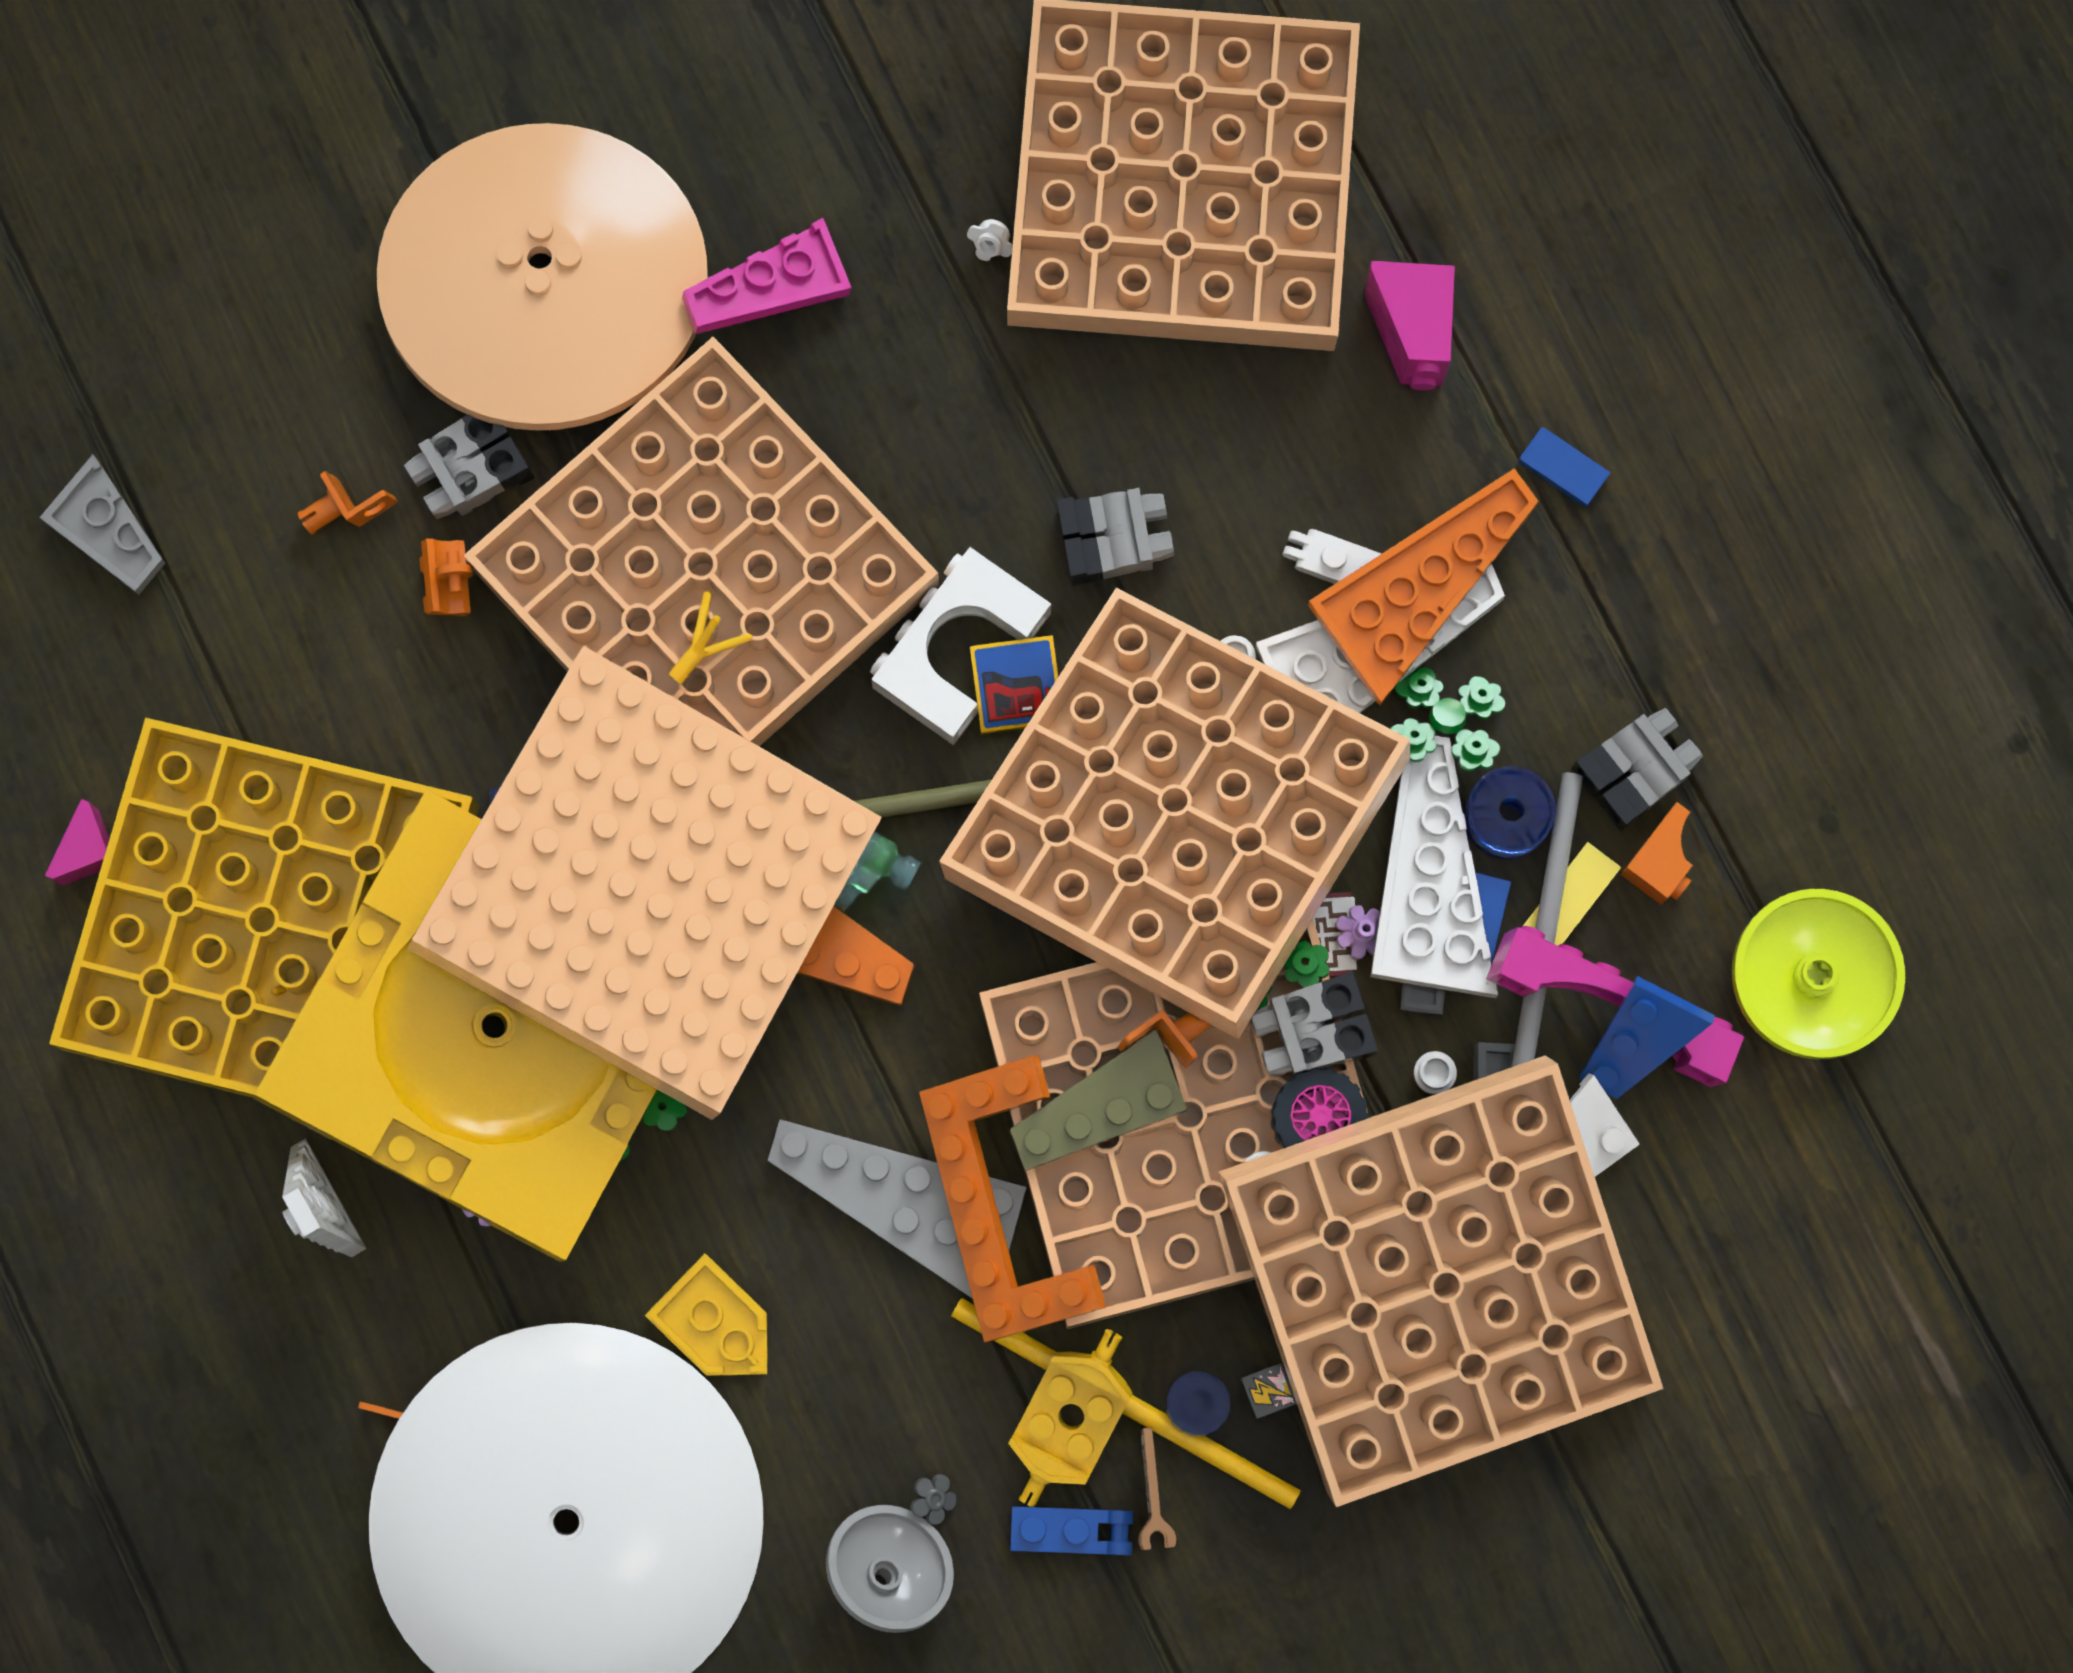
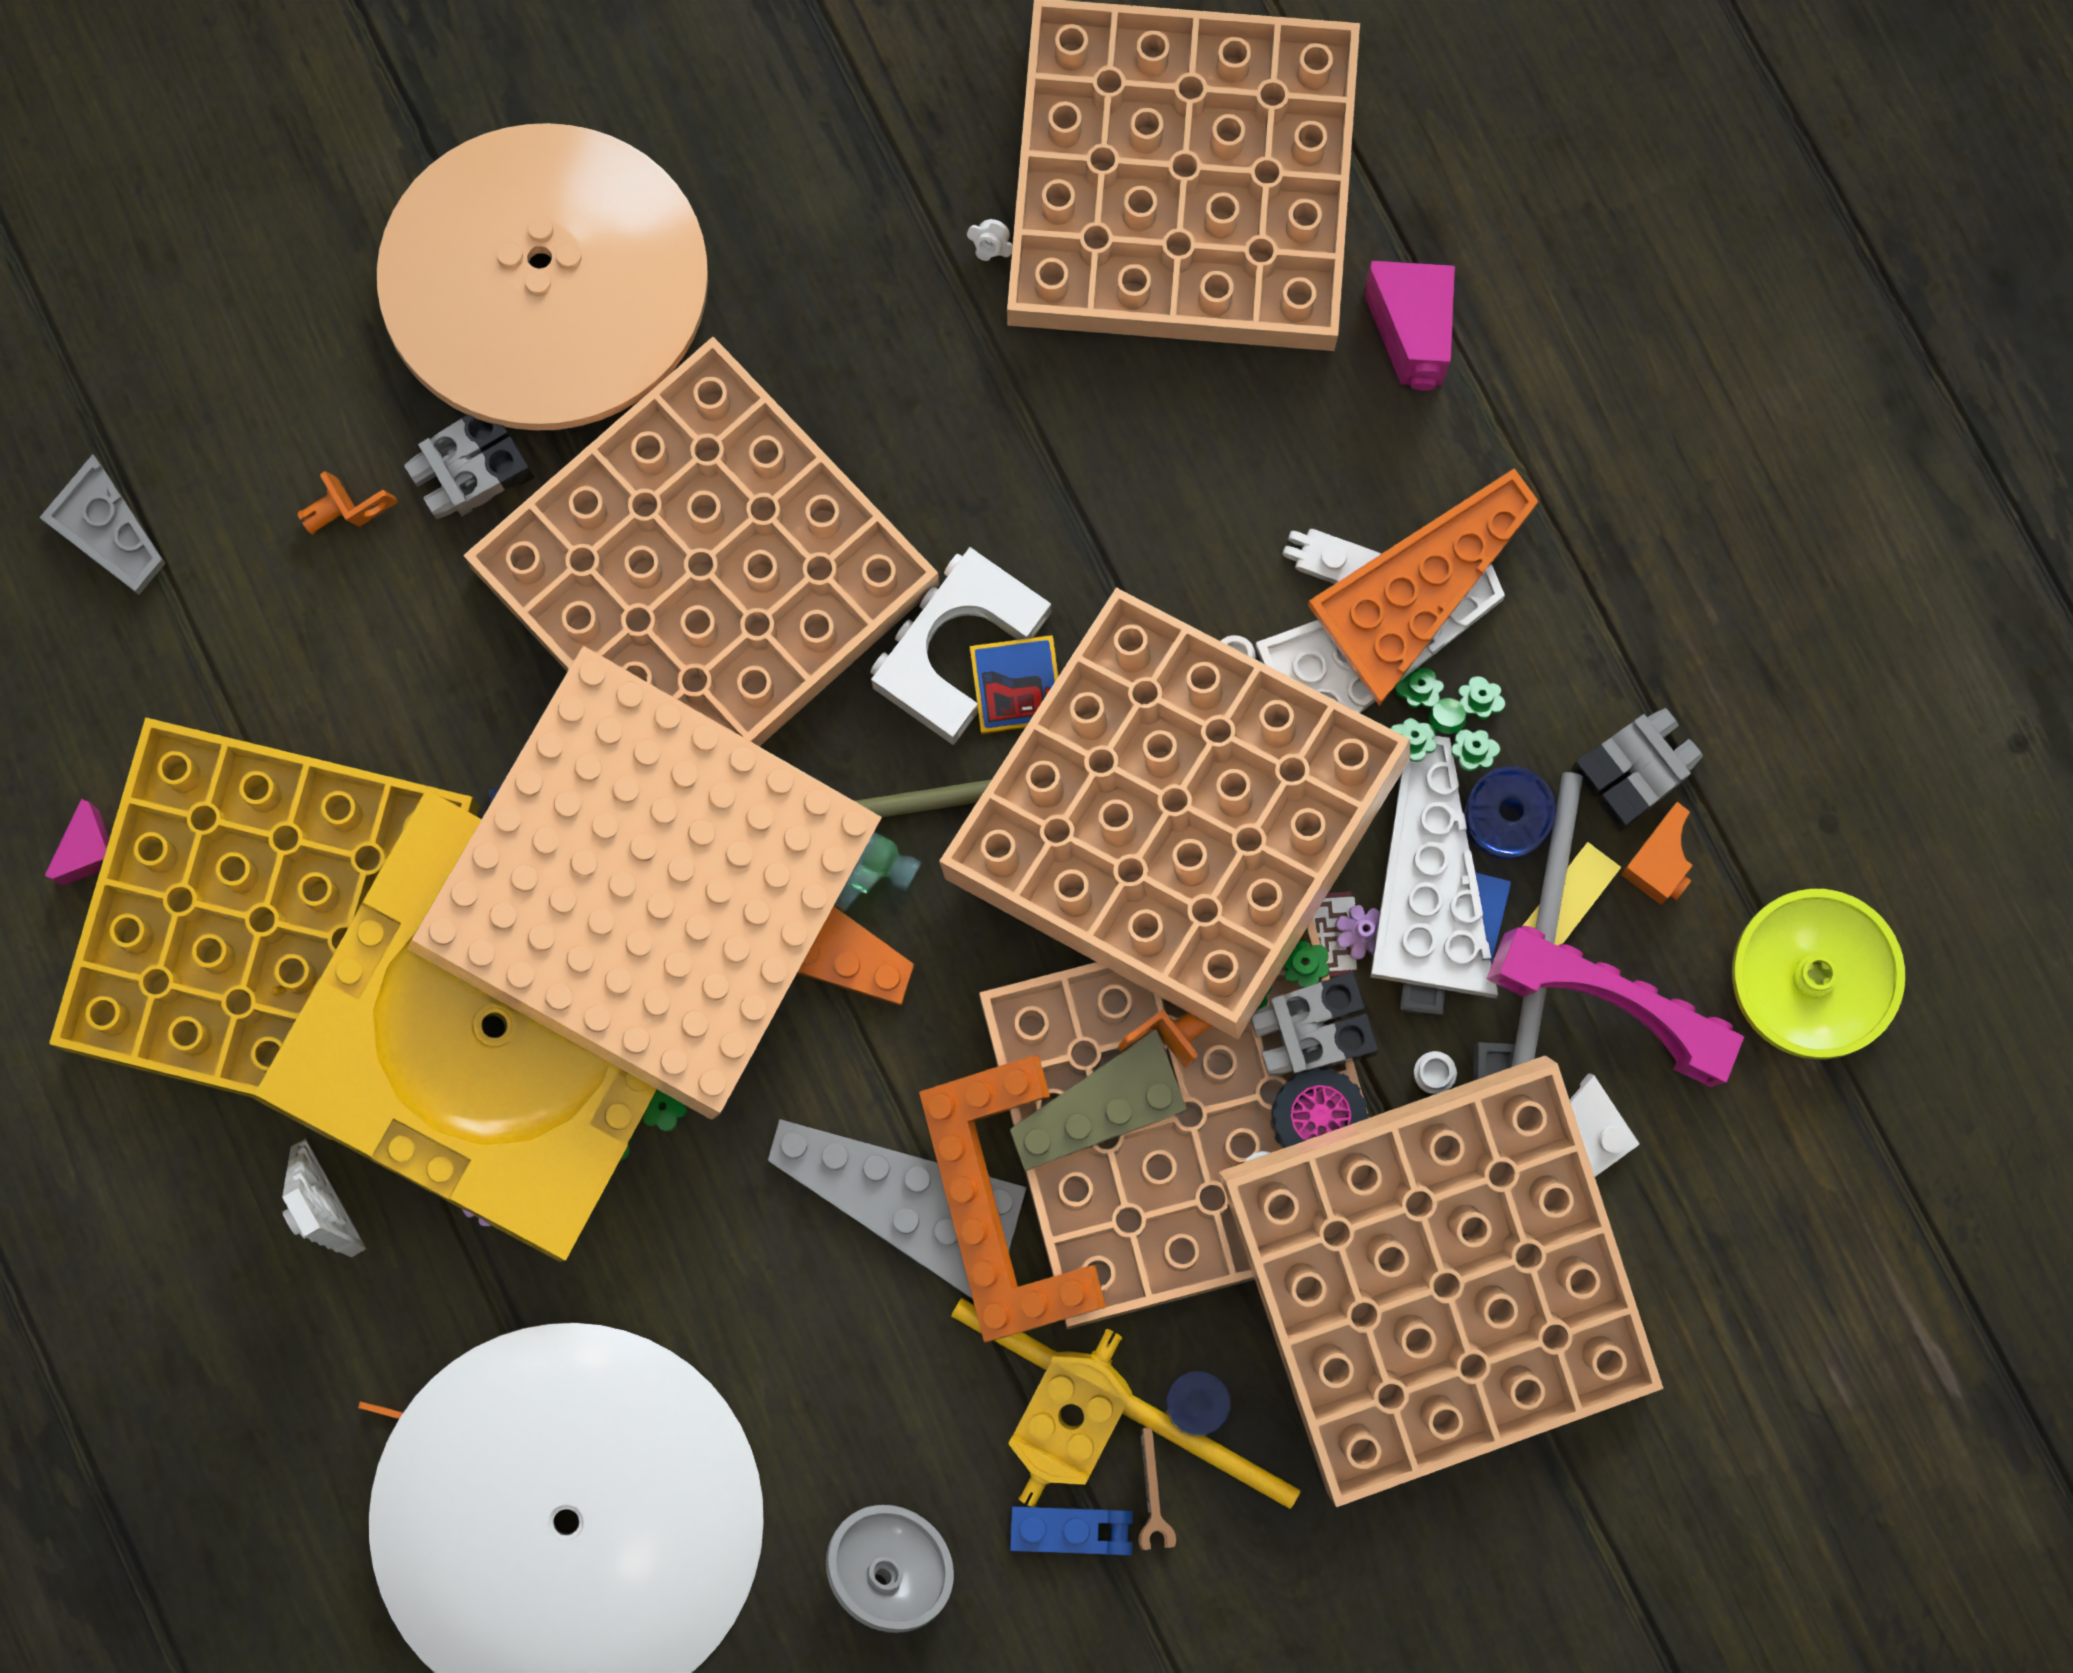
(445, 577): orange hips -> none
(701, 637): yellow plant -> none
(713, 1322): yellow tile -> none
(784, 278): dark pink wing -> none
(933, 1498): dark grey plant -> none
(1110, 535): light grey hips -> none
(1268, 1391): tile -> none
(1563, 467): blue tile -> none
(1642, 1036): blue wing -> none

